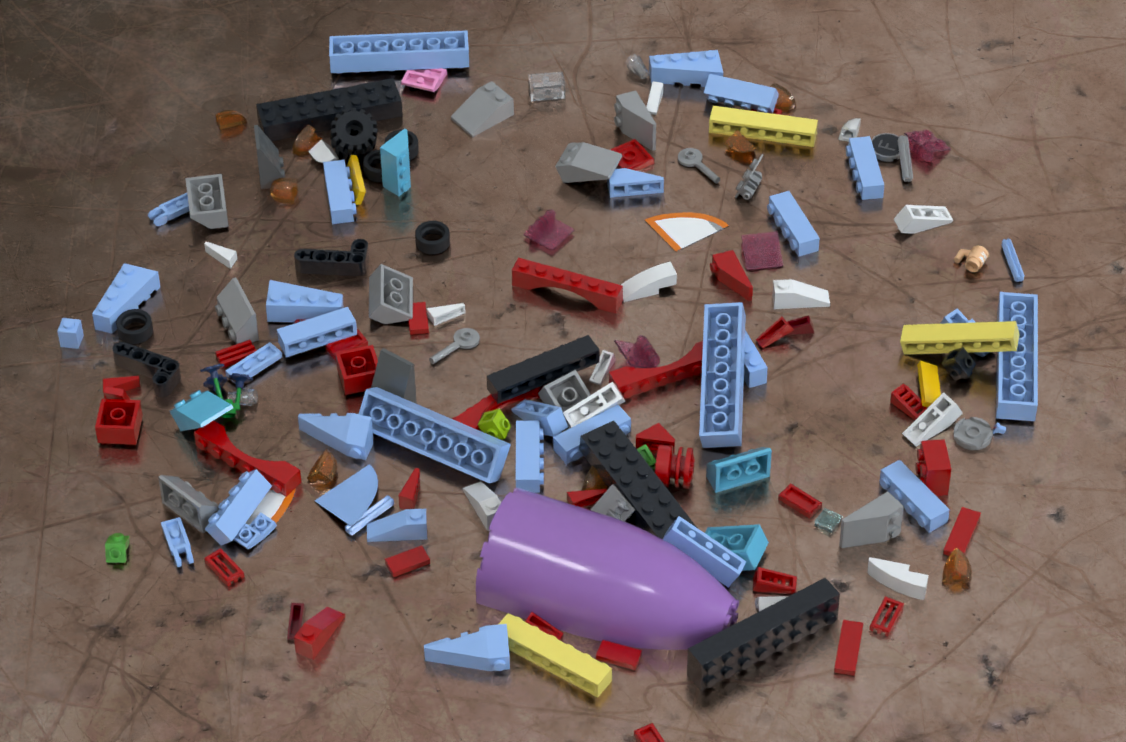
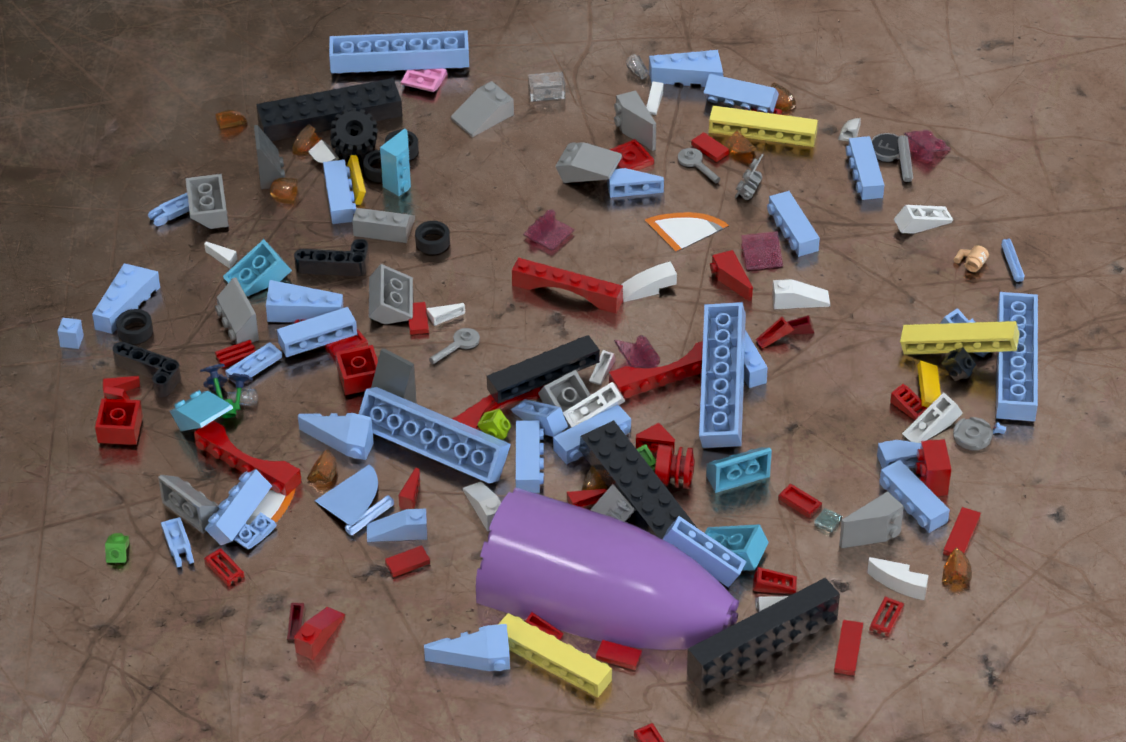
(258, 269): none -> medium azure slope
(382, 225): none -> light grey slope
(710, 147): none -> red tile
(897, 450): none -> light blue slope

